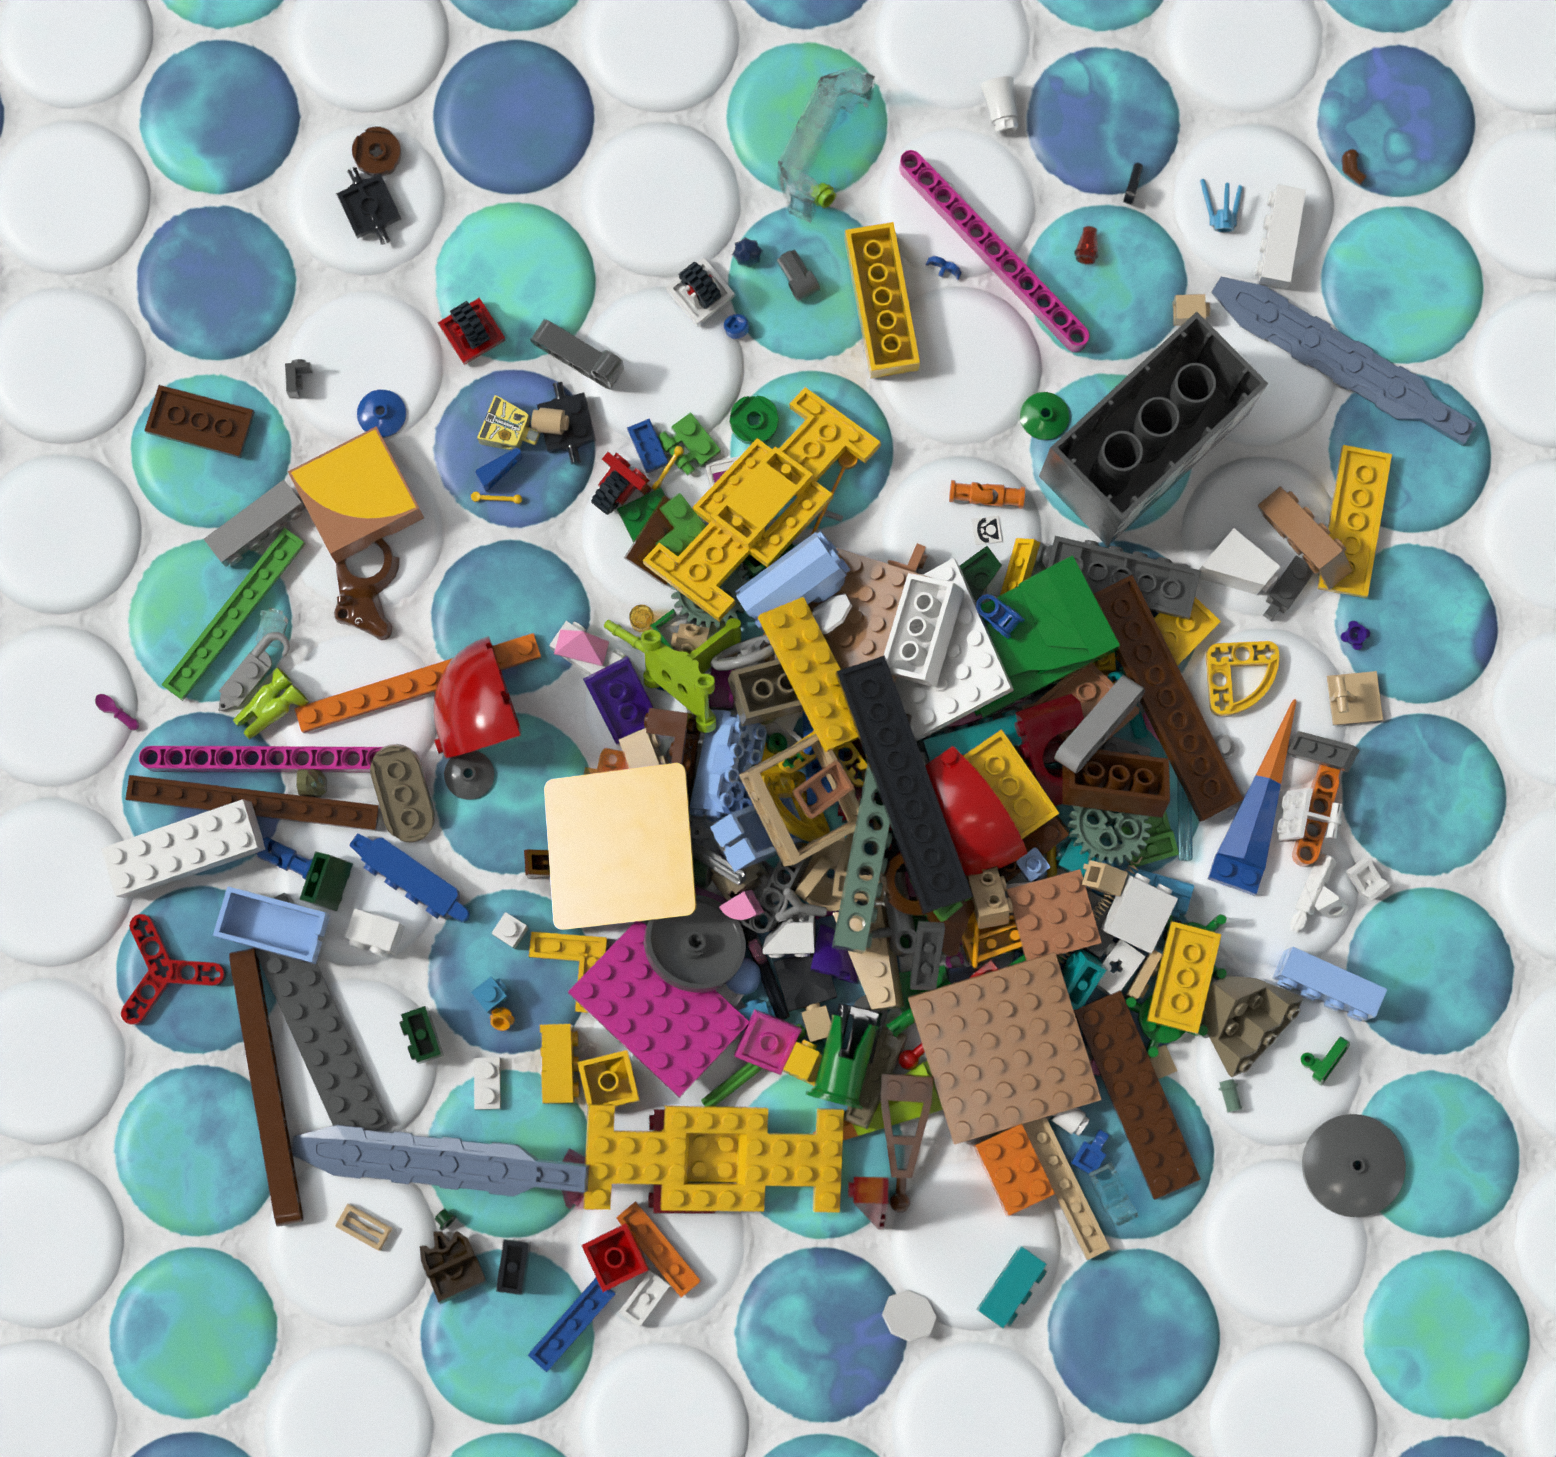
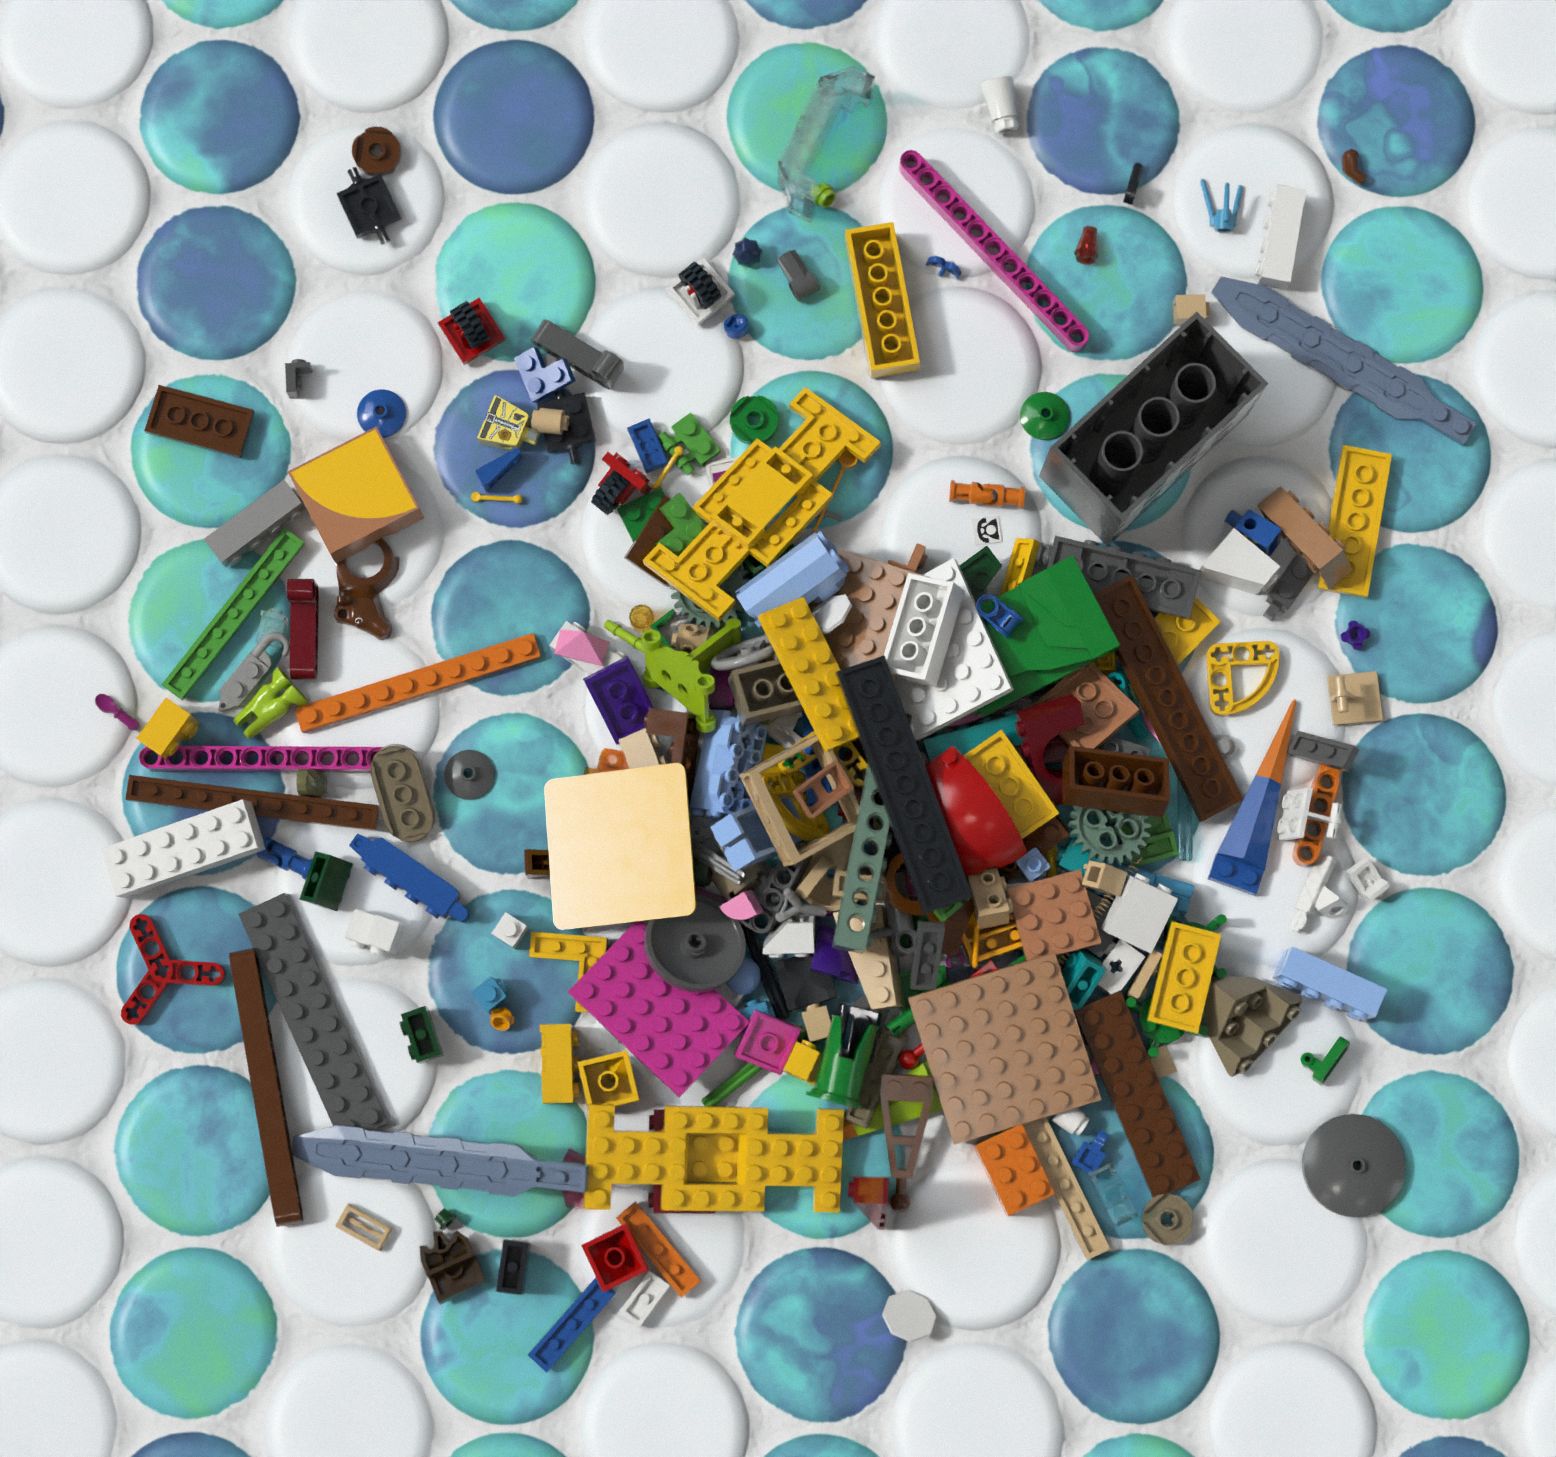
(167, 727): none -> yellow brick
(271, 925): light blue piece -> none
(304, 617): none -> dark red beam
(473, 702): red brick -> none
(487, 1083): white plate -> none
(543, 380): none -> plate
(757, 952): clear pink tile -> none
(776, 743): dark green piece -> none
(1012, 1287): teal brick -> none
(1099, 724): light grey beam -> none
(1181, 1219): none -> dark tan plate
(1230, 1095): sand green pin -> none
(1256, 529): none -> blue torso

